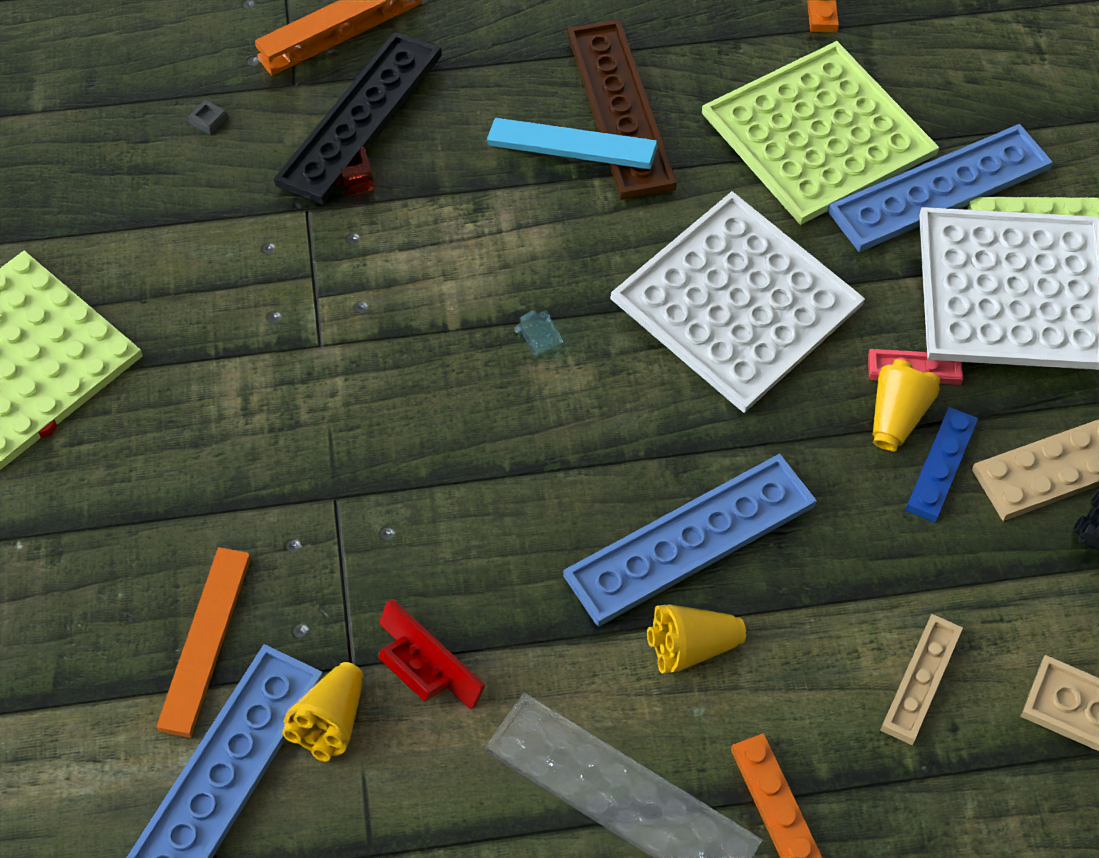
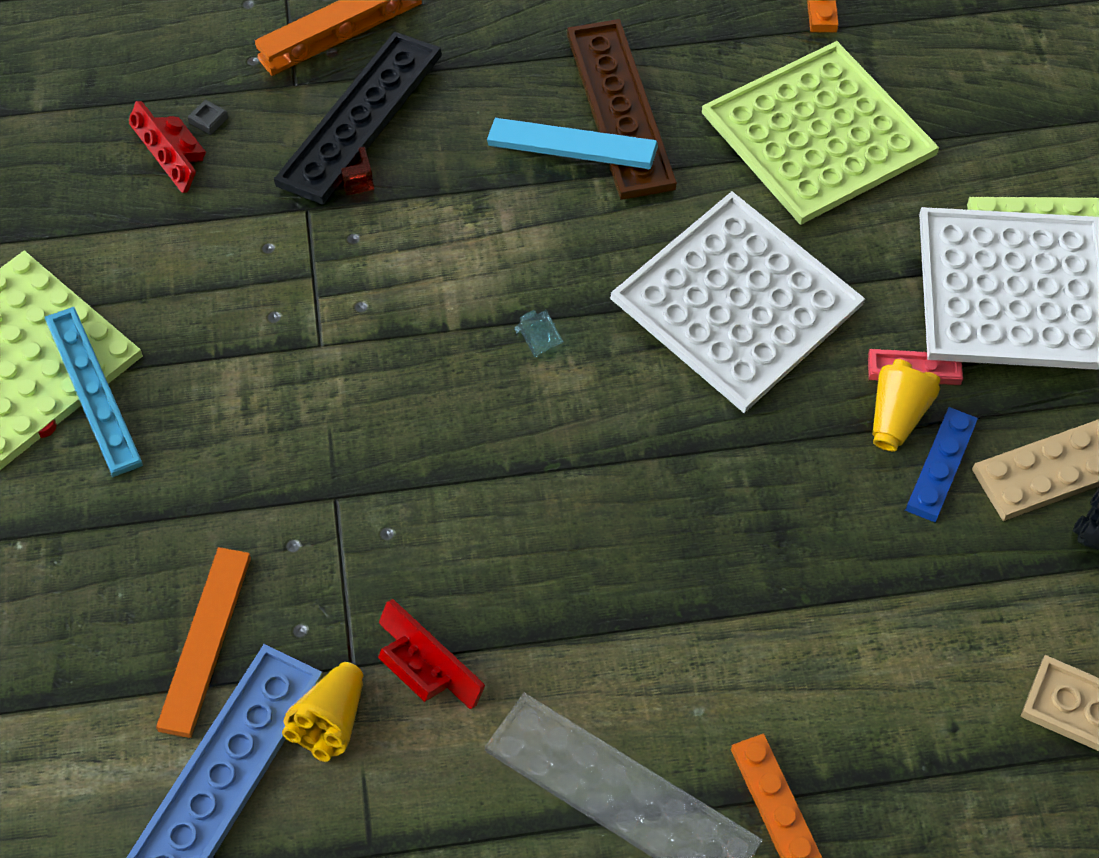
(93, 392): none -> medium azure tile
(169, 144): none -> red bracket
(688, 539): medium blue plate -> none
(692, 635): yellow cone -> none
(921, 679): tan plate -> none
(943, 183): medium blue plate -> none

